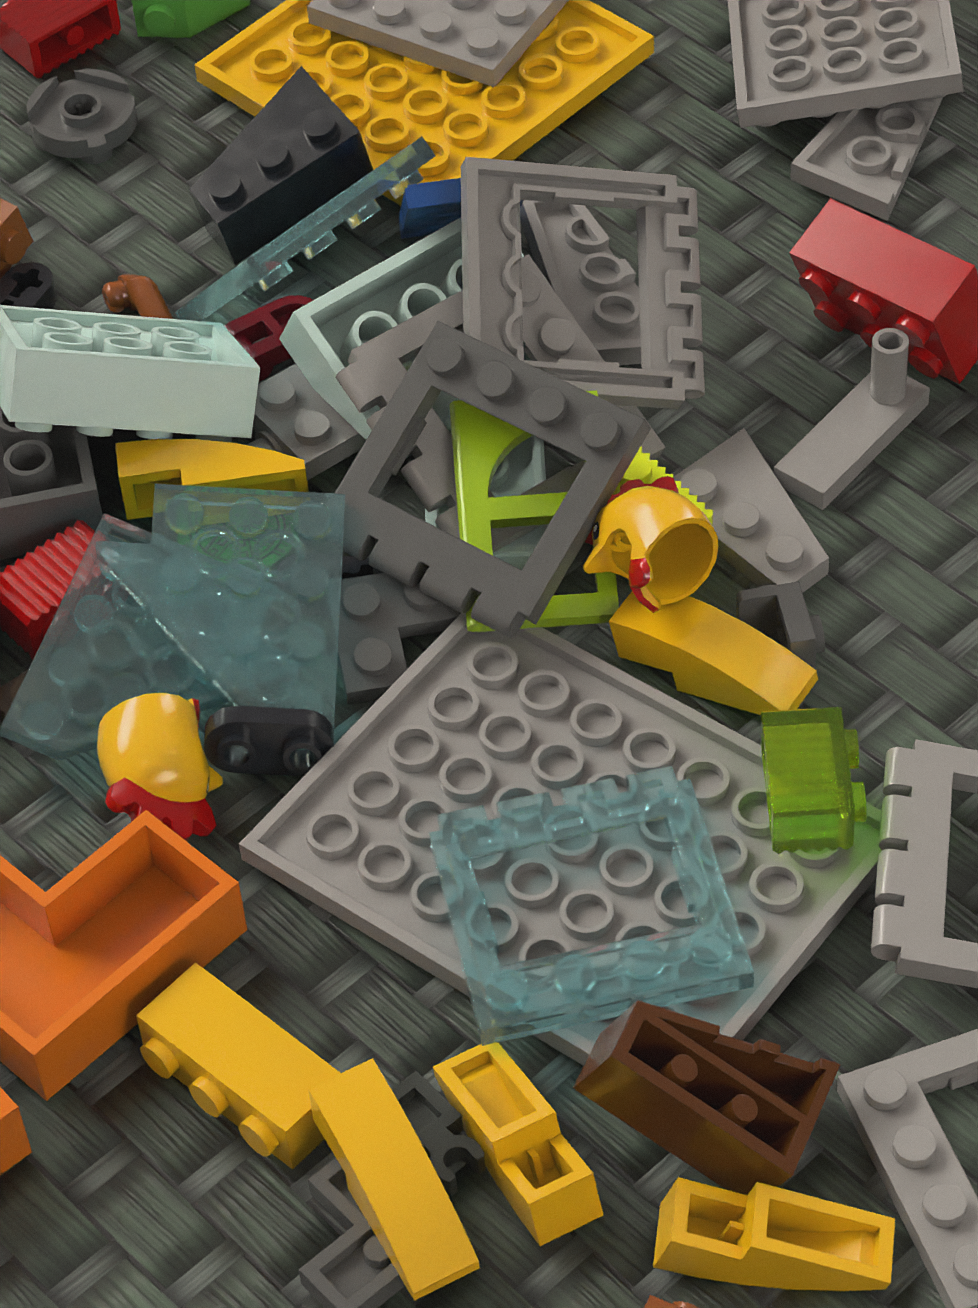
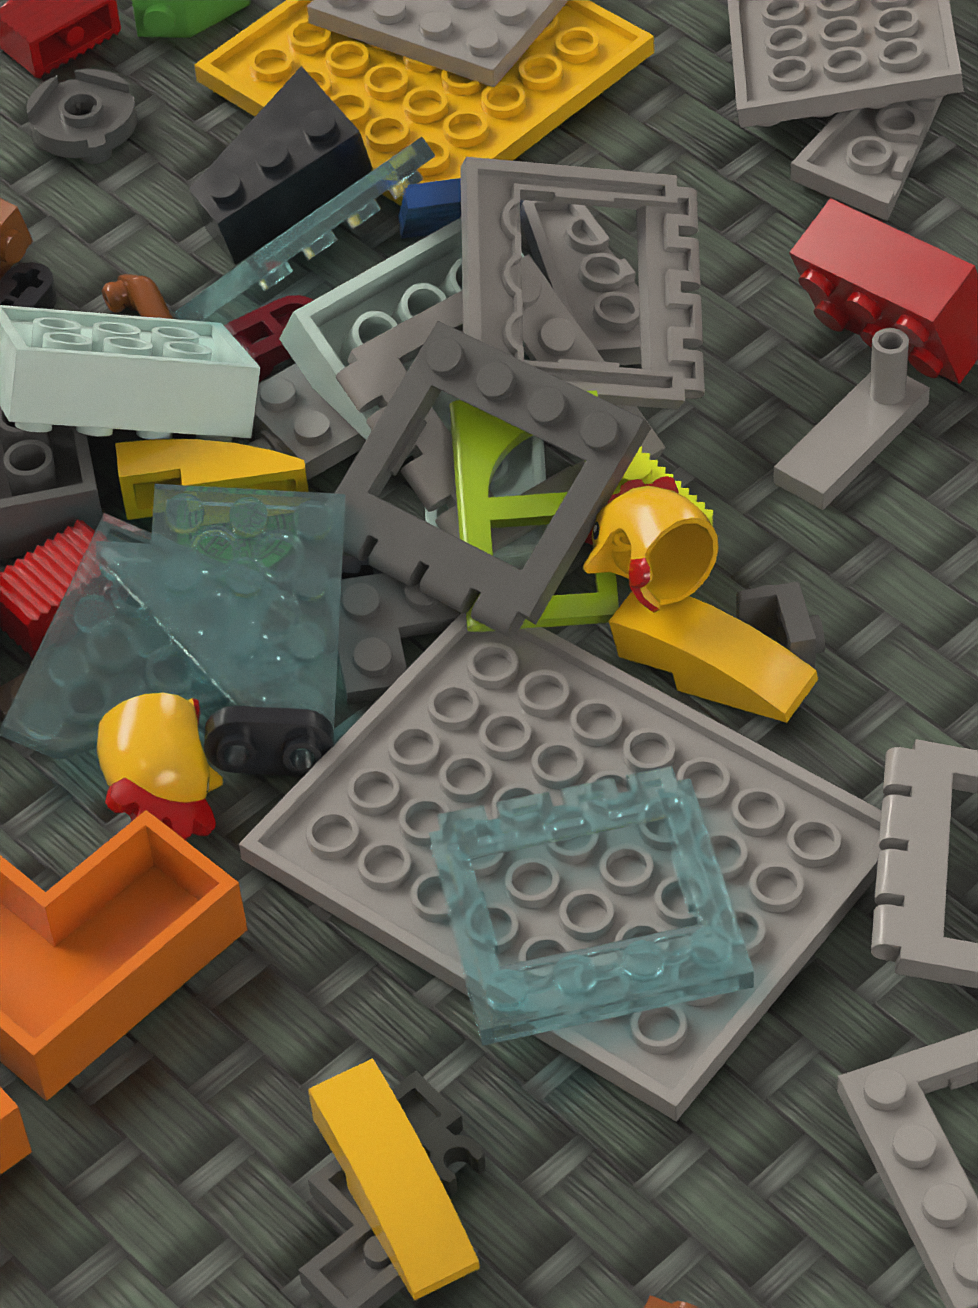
(235, 1063): yellow brick -> none
(520, 1142): yellow slope -> none
(707, 1097): reddish brown wedge -> none
(754, 516): light grey wing -> none
(772, 1239): yellow slope -> none
(810, 779): clear neon green brick -> none

